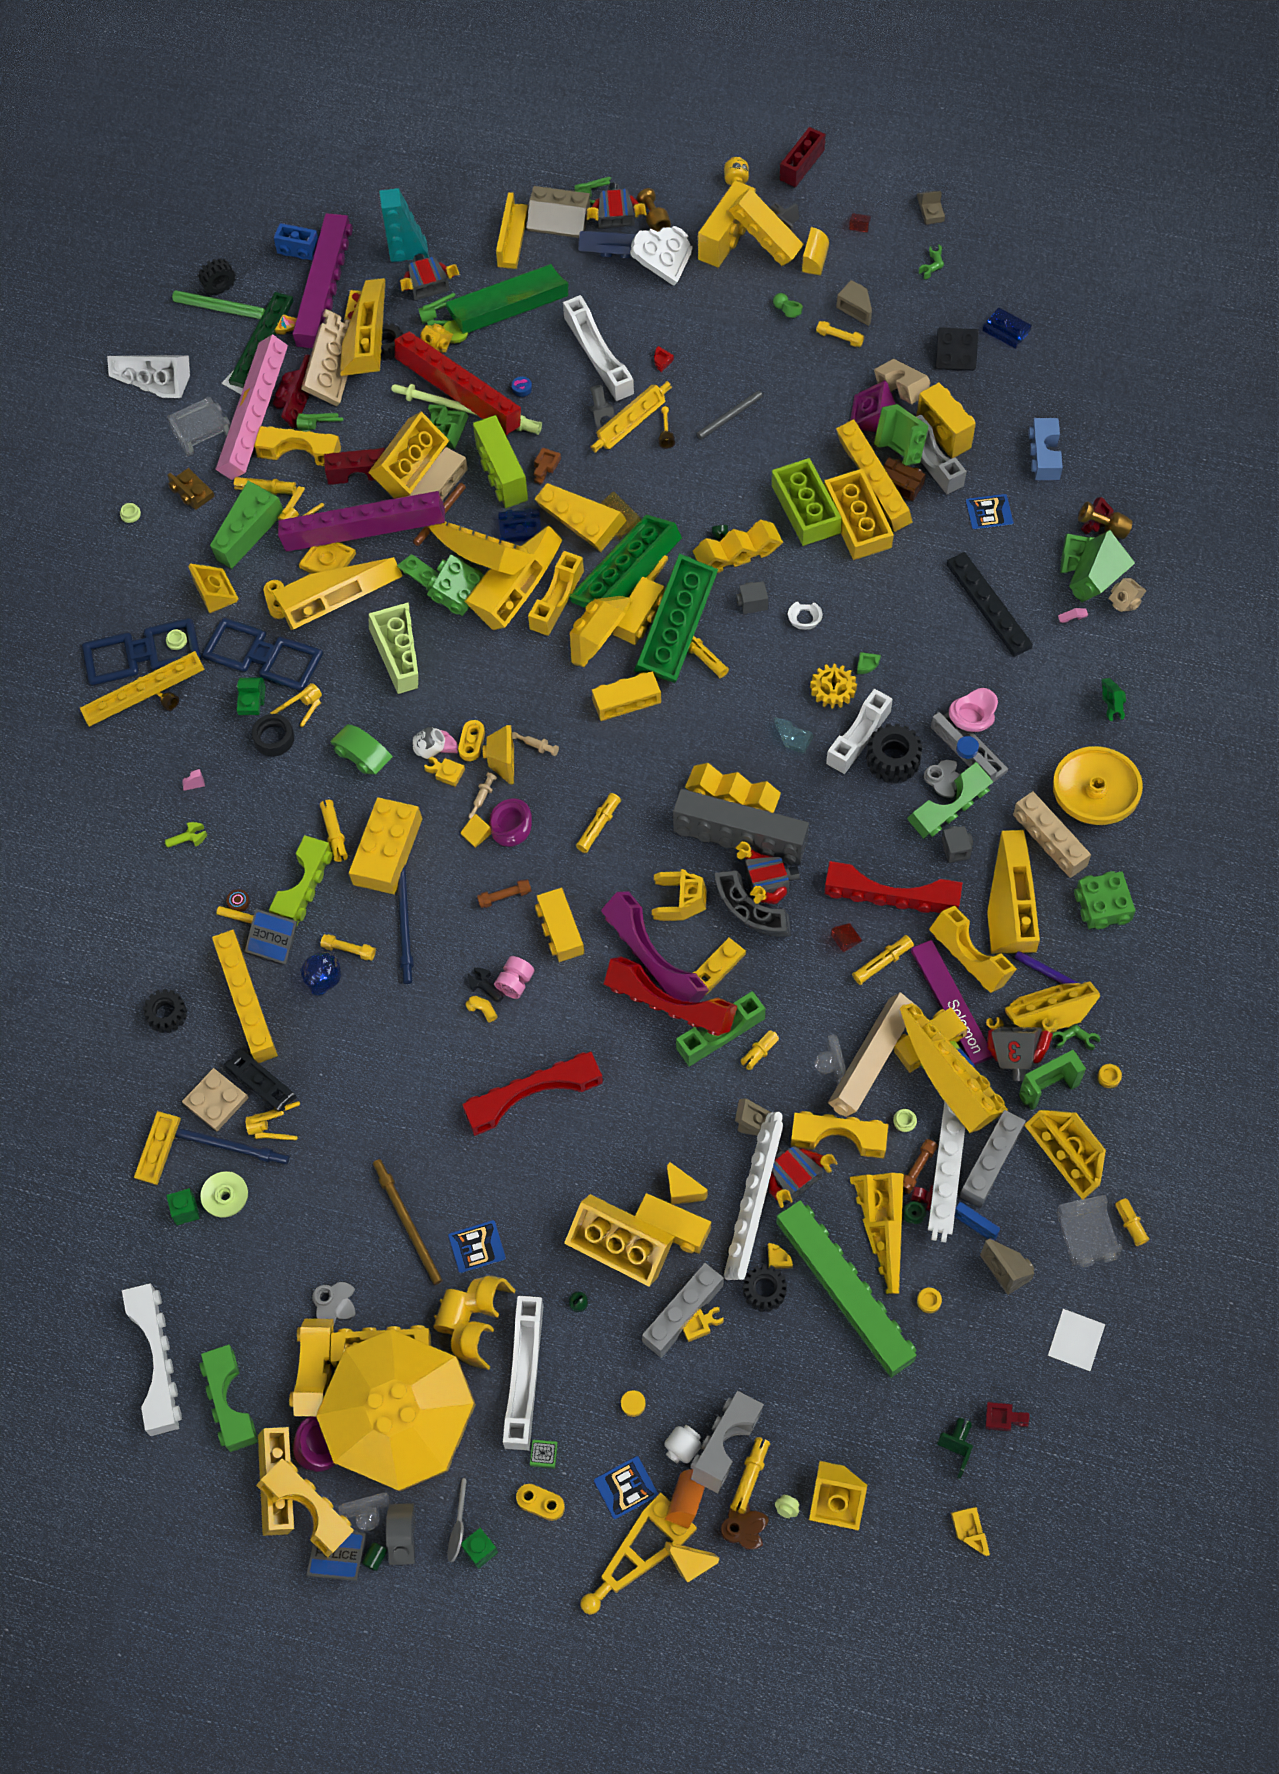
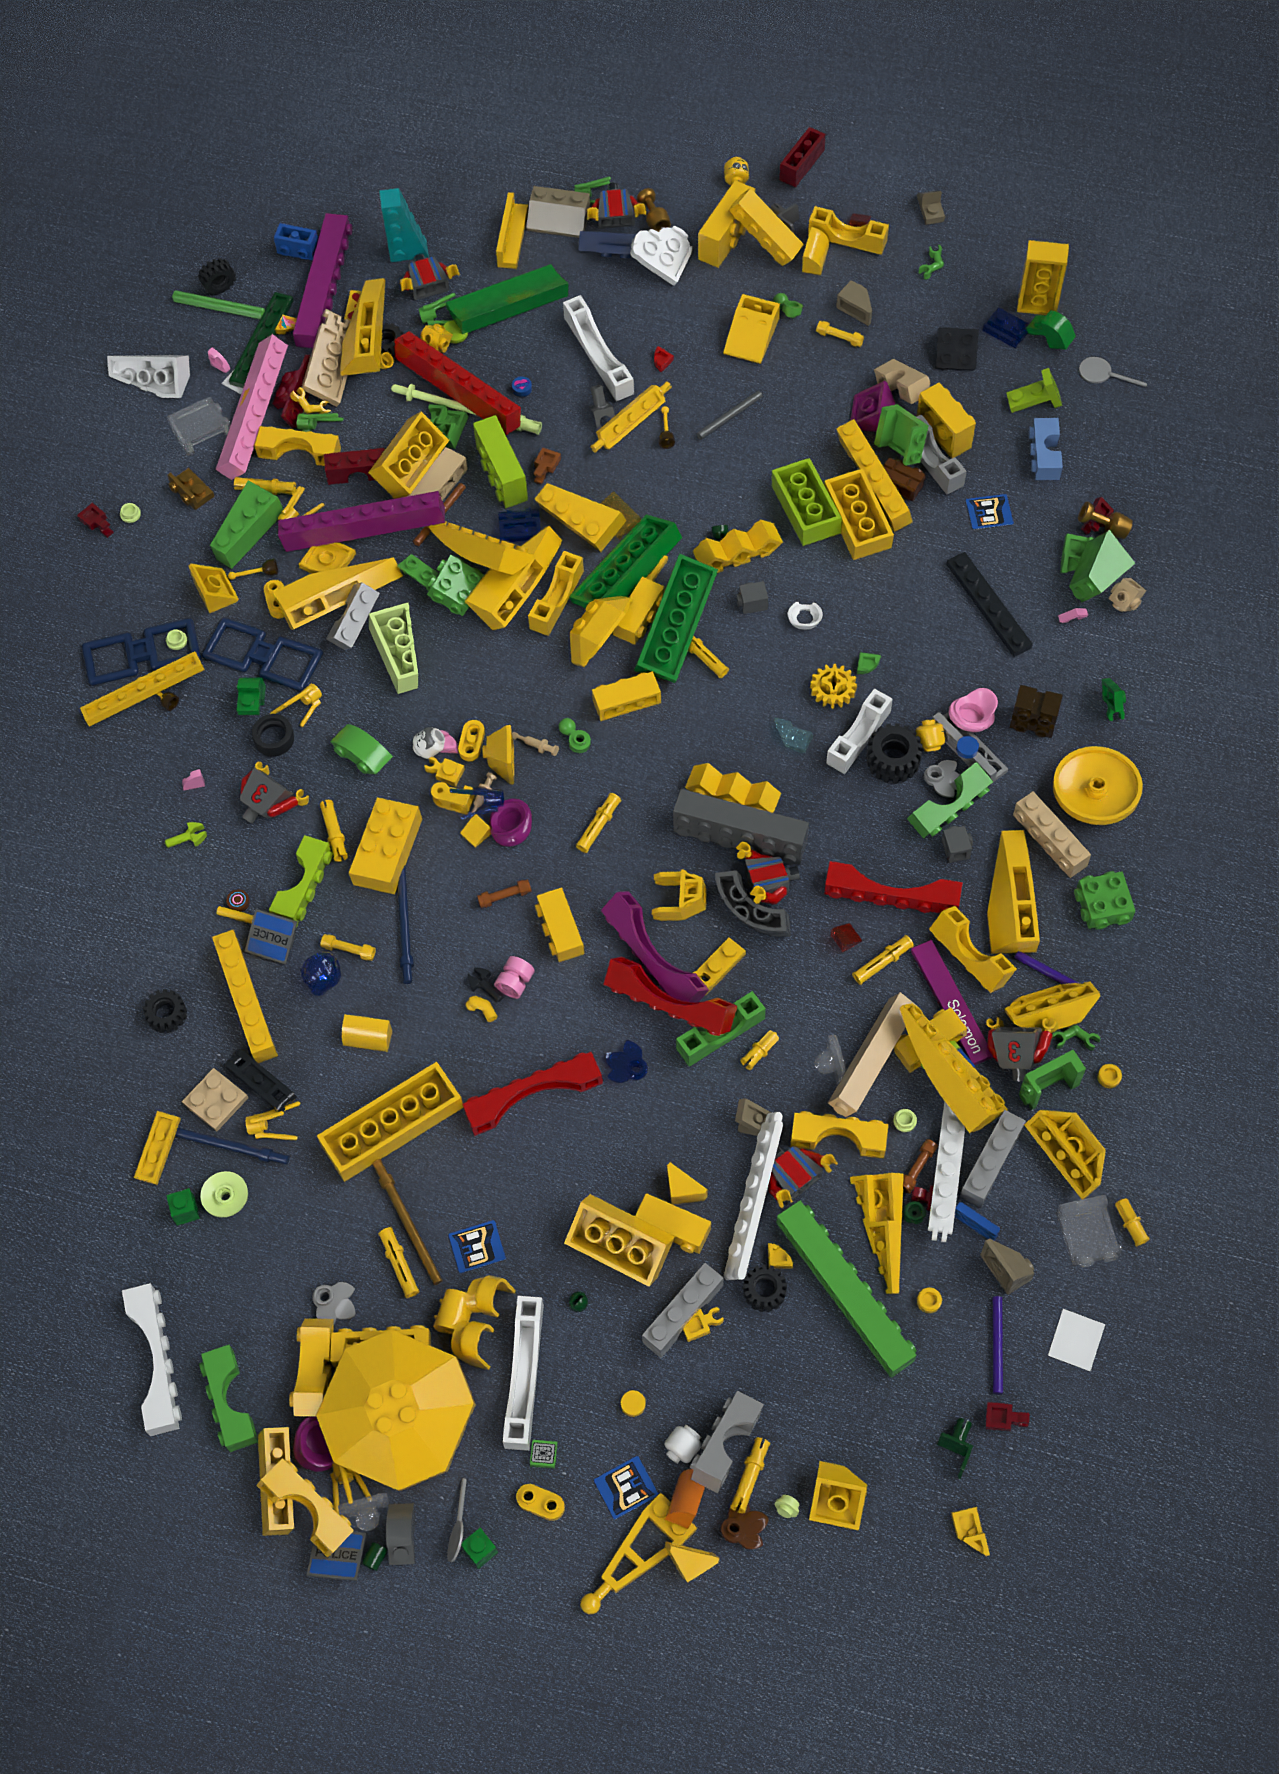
(95, 517): none -> dark red plate
(218, 360): none -> bright pink tile
(266, 795): none -> dark grey torso
(269, 568): none -> hinge
(305, 405): none -> yellow arm
(345, 1476): none -> yellow plant
(350, 624): none -> light grey arch
(366, 1033): none -> yellow brick
(386, 358): none -> yellow hinge
(388, 1237): none -> yellow pin
(390, 1121): none -> yellow brick
(452, 801): none -> yellow leg
(492, 797): none -> clear blue plant
(567, 727): none -> bright green plate
(625, 1061): none -> clear blue plate
(752, 328): none -> yellow slope
(869, 237): none -> yellow arch
(931, 735): none -> yellow head
(997, 1346): none -> dark purple bar
(1035, 393): none -> lime bracket
(1036, 711): none -> dark brown brick
(1042, 277): none -> yellow brick
(1054, 327): none -> green brick
(1099, 370): none -> light grey piece

